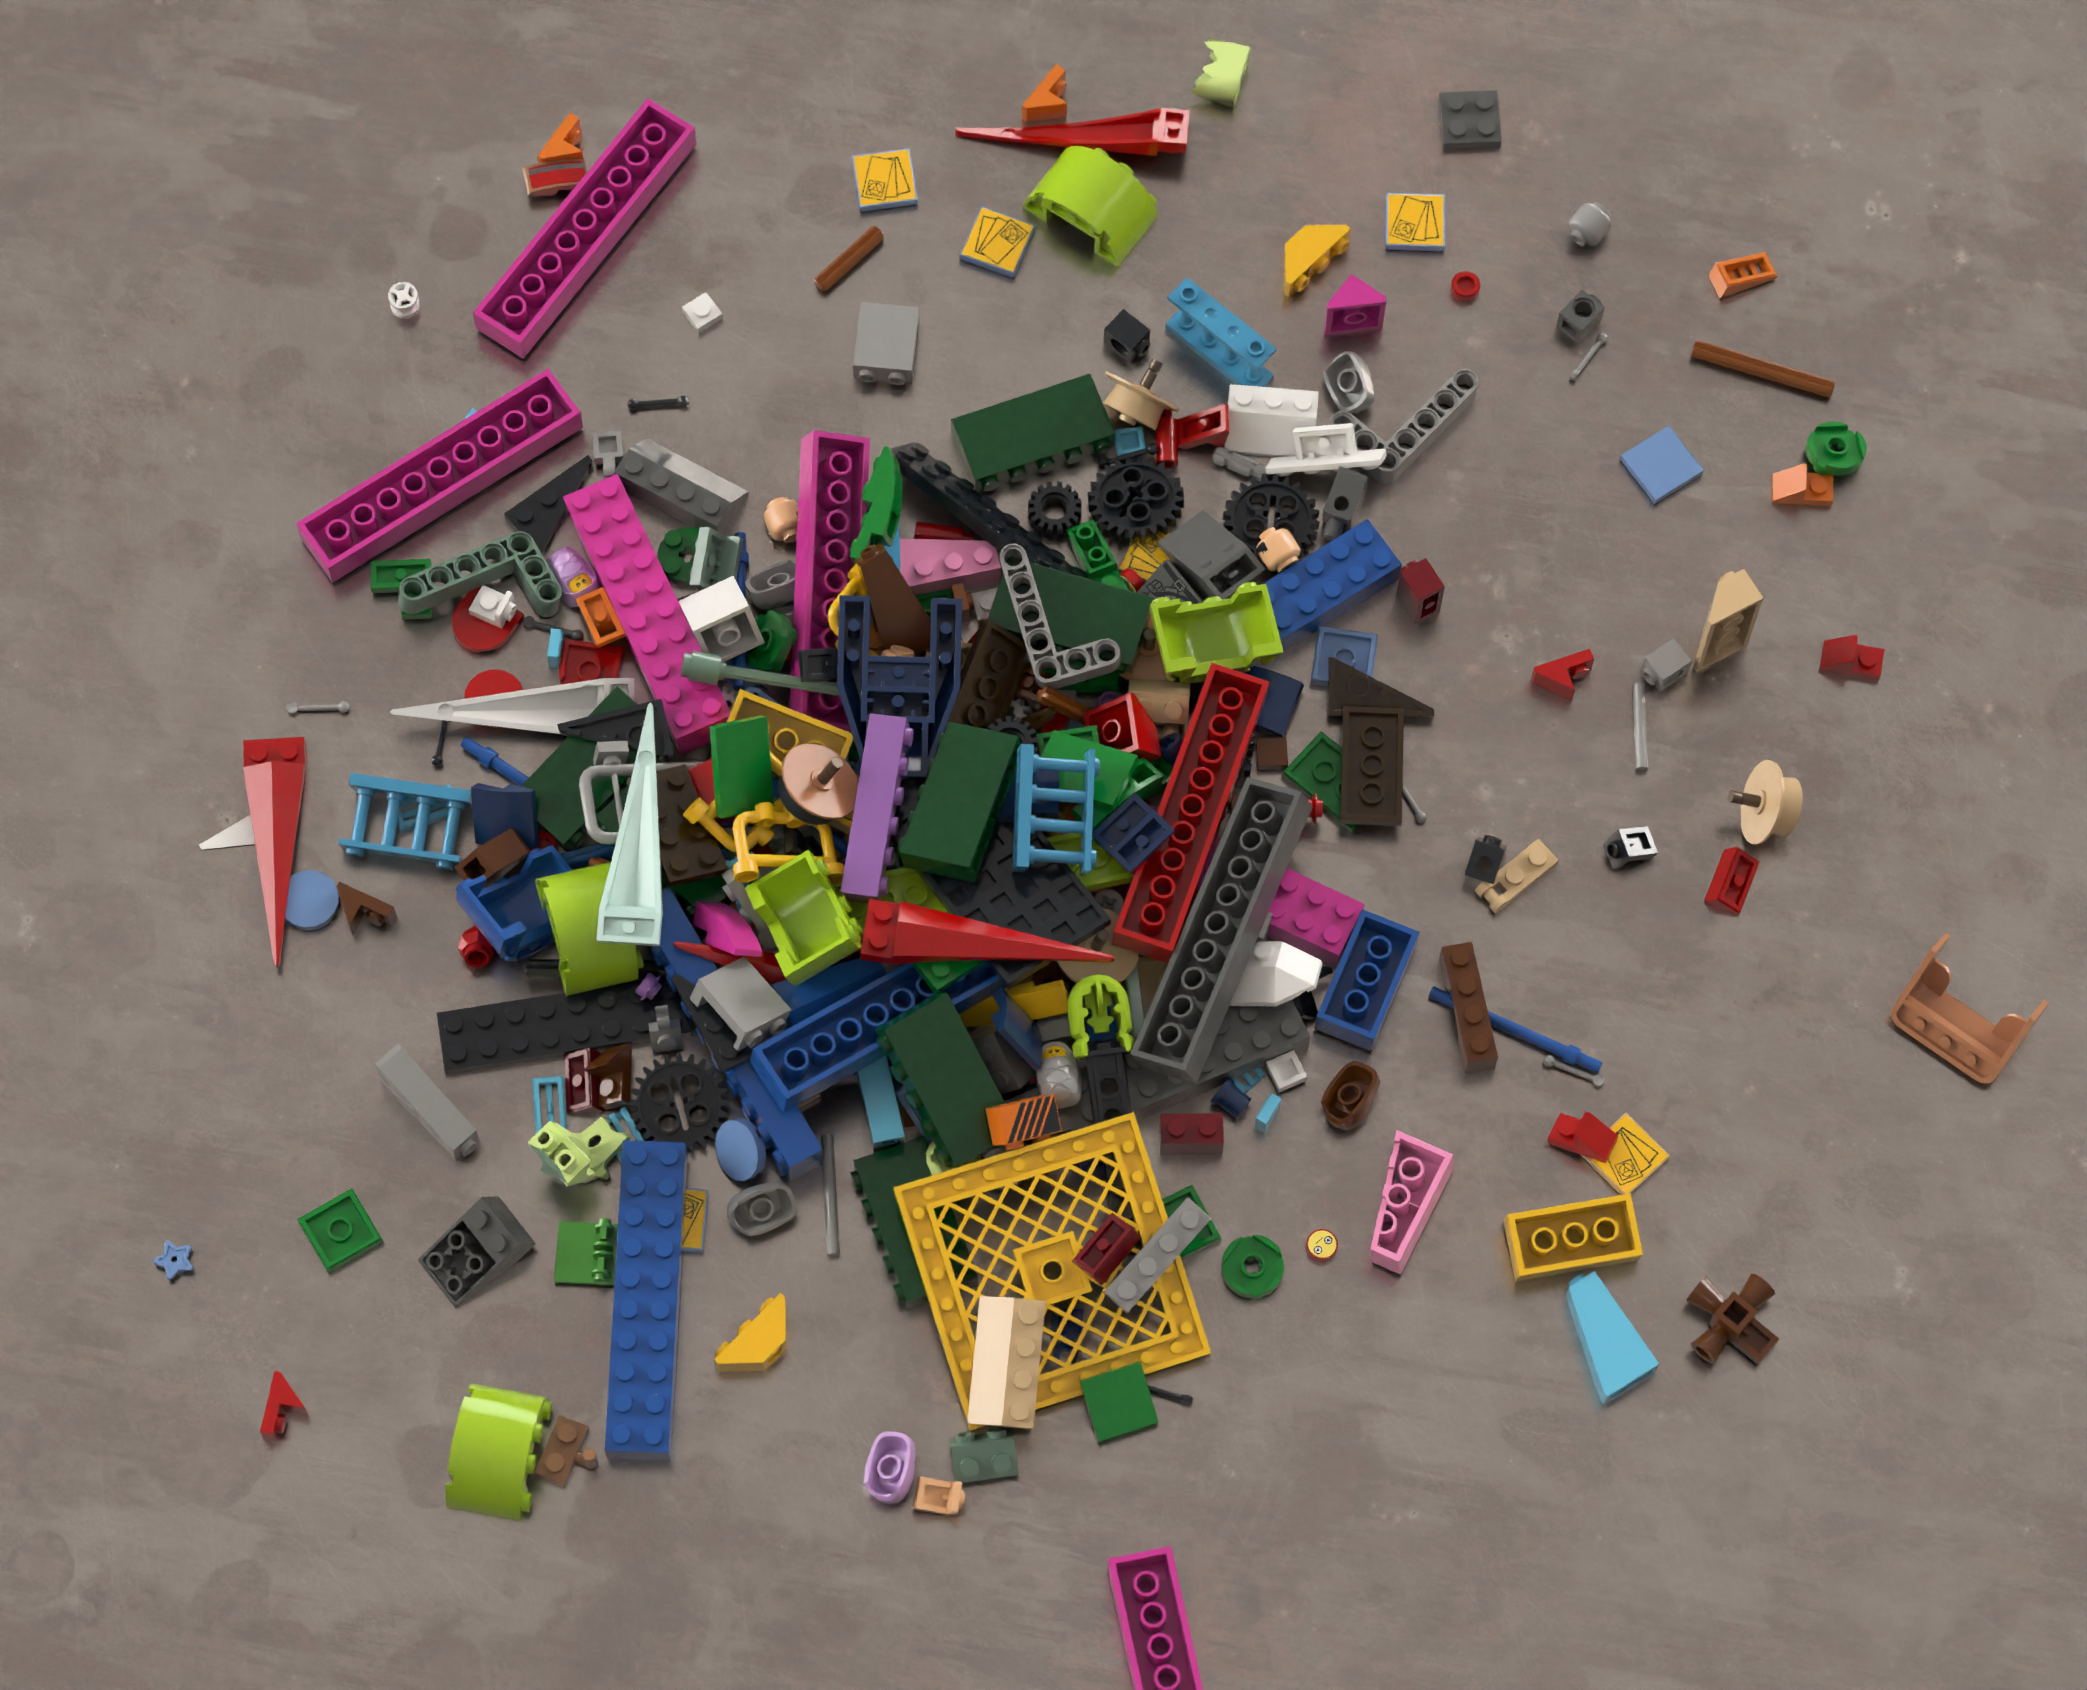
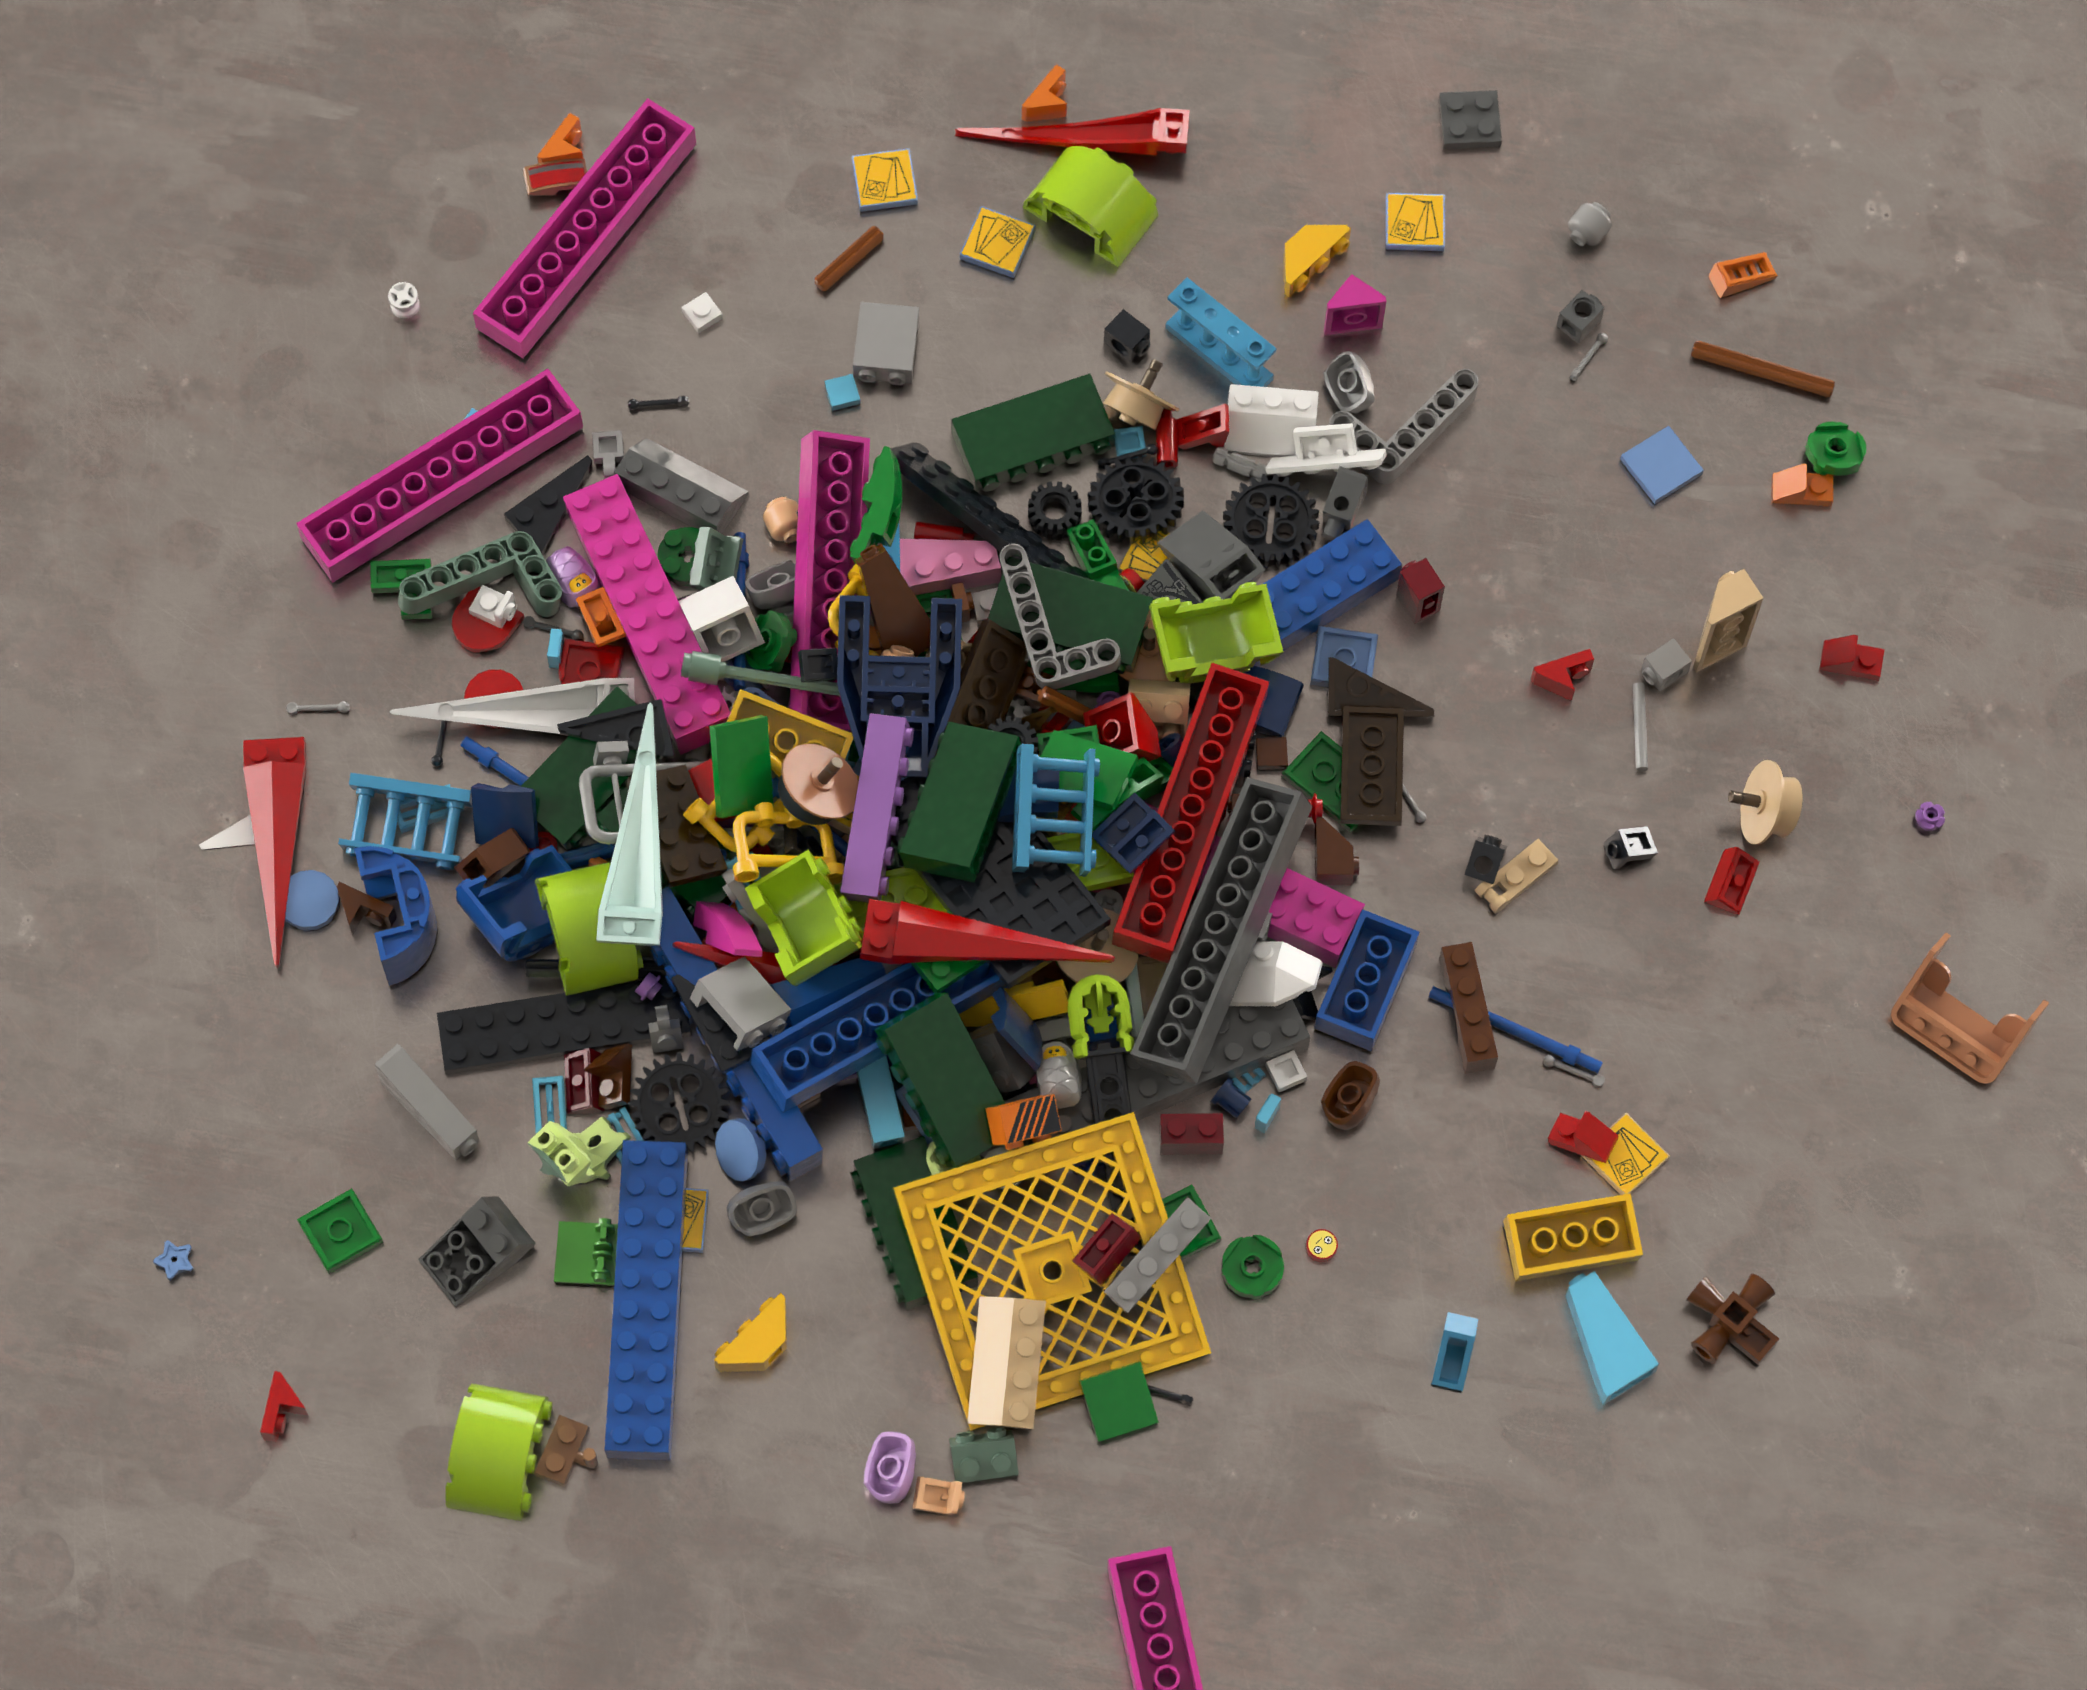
(408, 946): none -> blue cylinder
(475, 947): red rock -> none
(830, 1196): light grey bar -> none
(842, 392): none -> medium azure tile
(1070, 1331): clear blue plate -> none
(1223, 77): yellowish green piece -> none
(1278, 549): light nougat head -> none
(1333, 856): none -> reddish brown slope
(1408, 1199): bright pink wedge -> none
(1455, 1351): none -> dark azure slope
(1465, 286): red tile -> none
(1930, 823): none -> medium lavender plate

